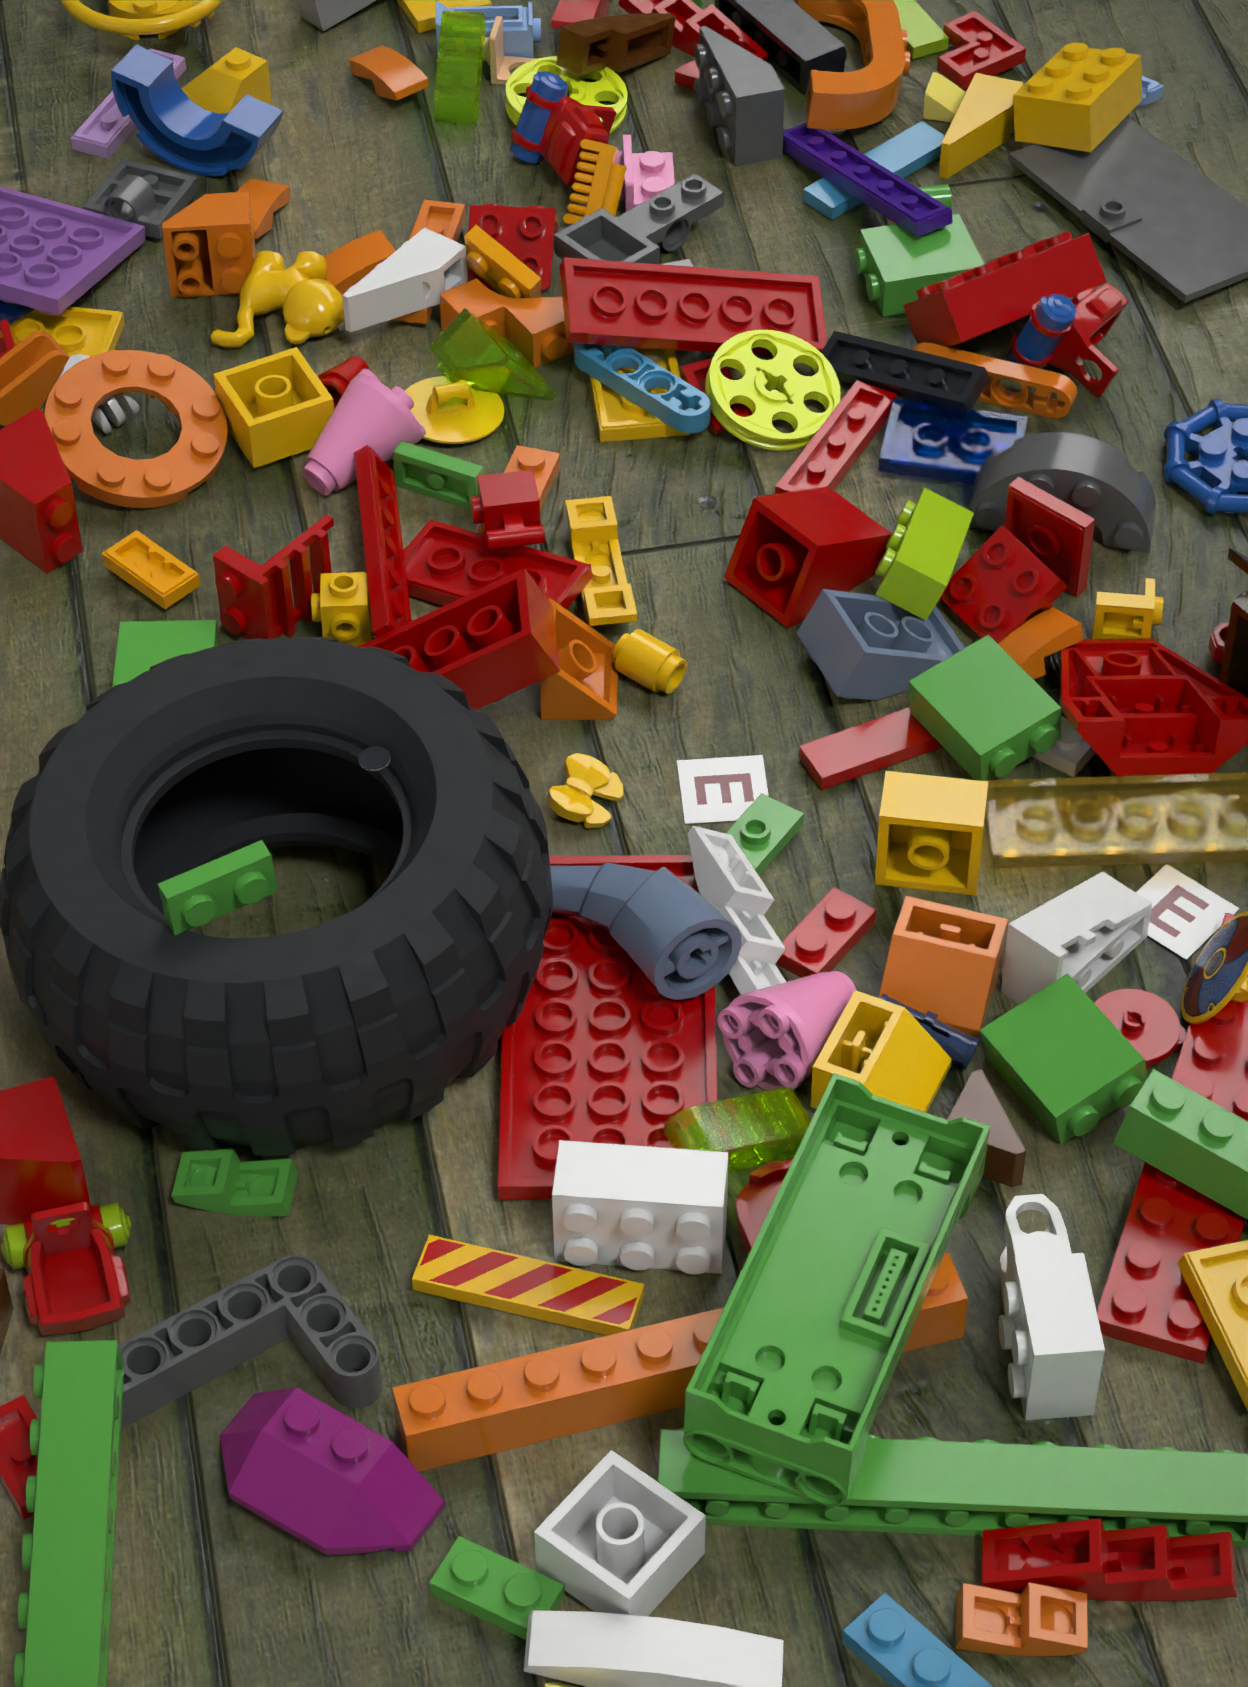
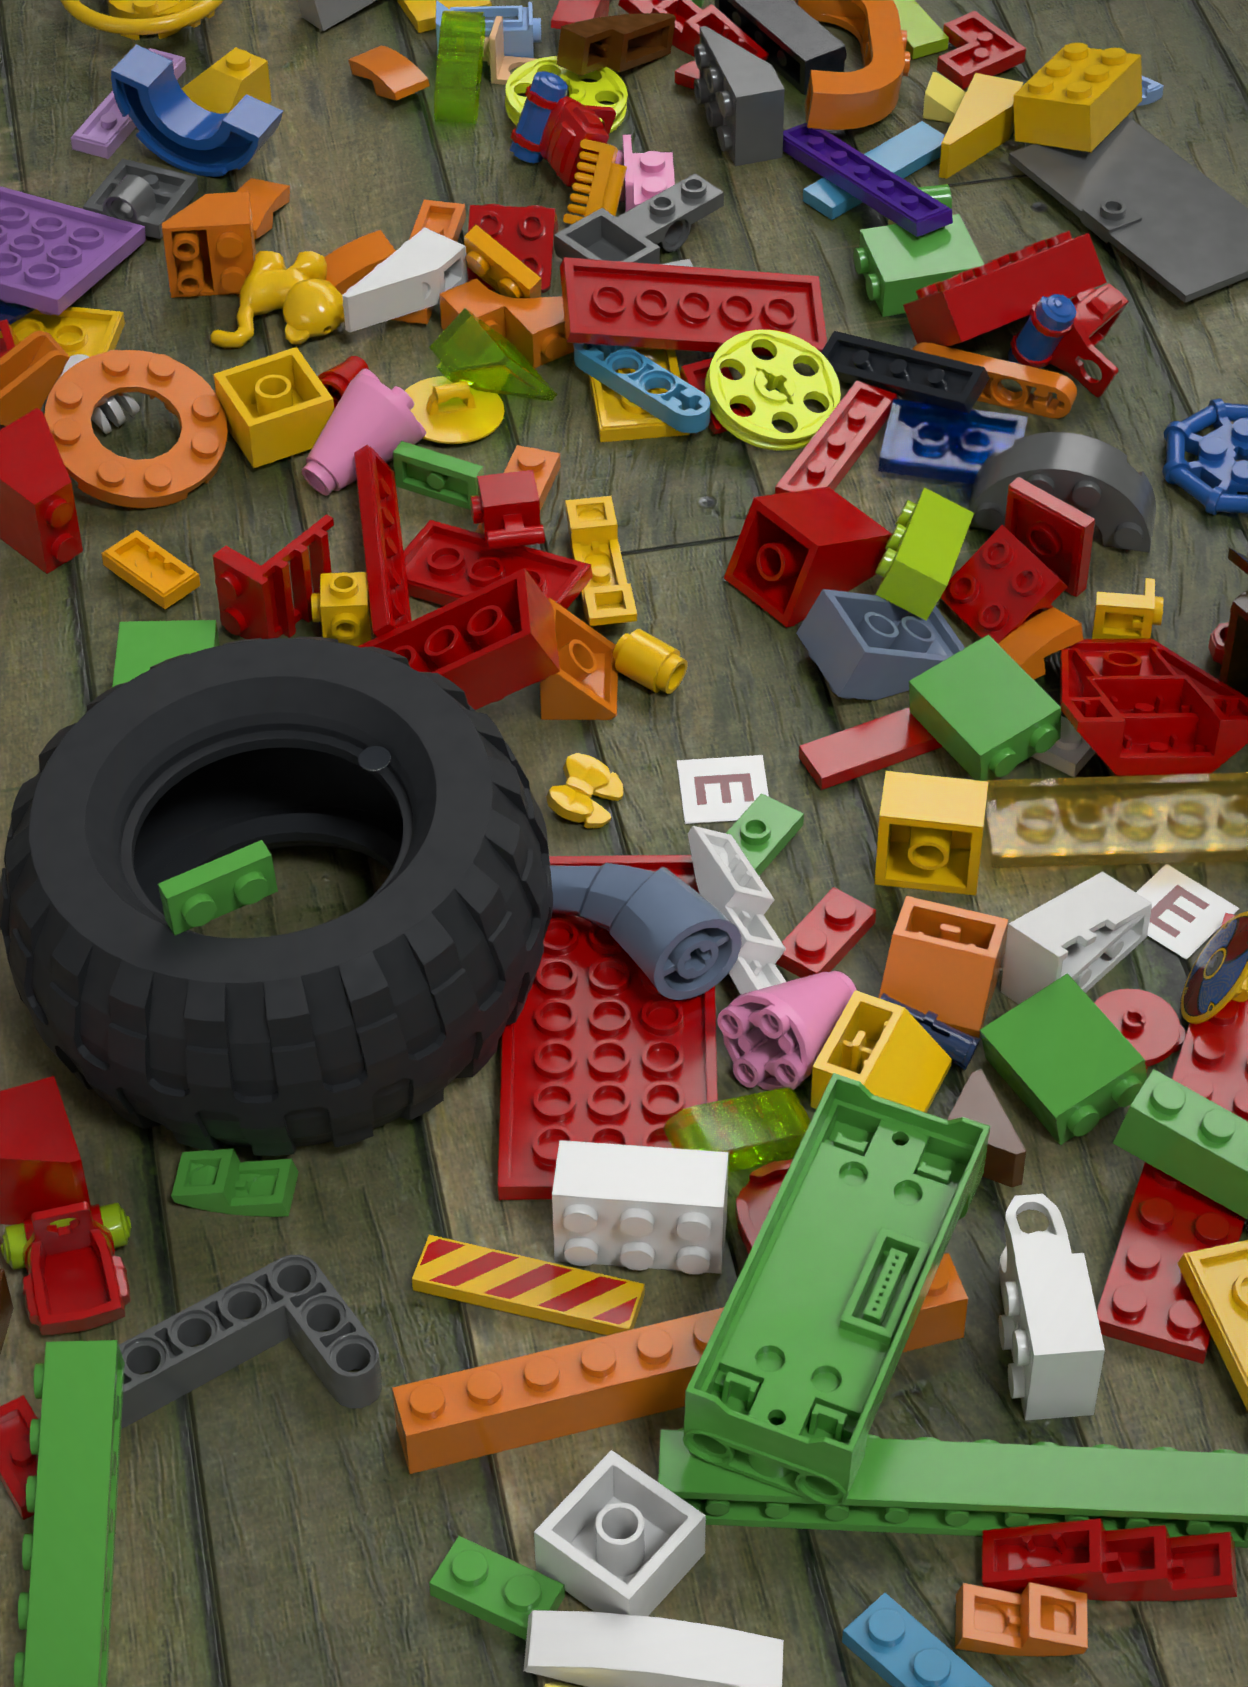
(325, 1476): magenta wedge -> none

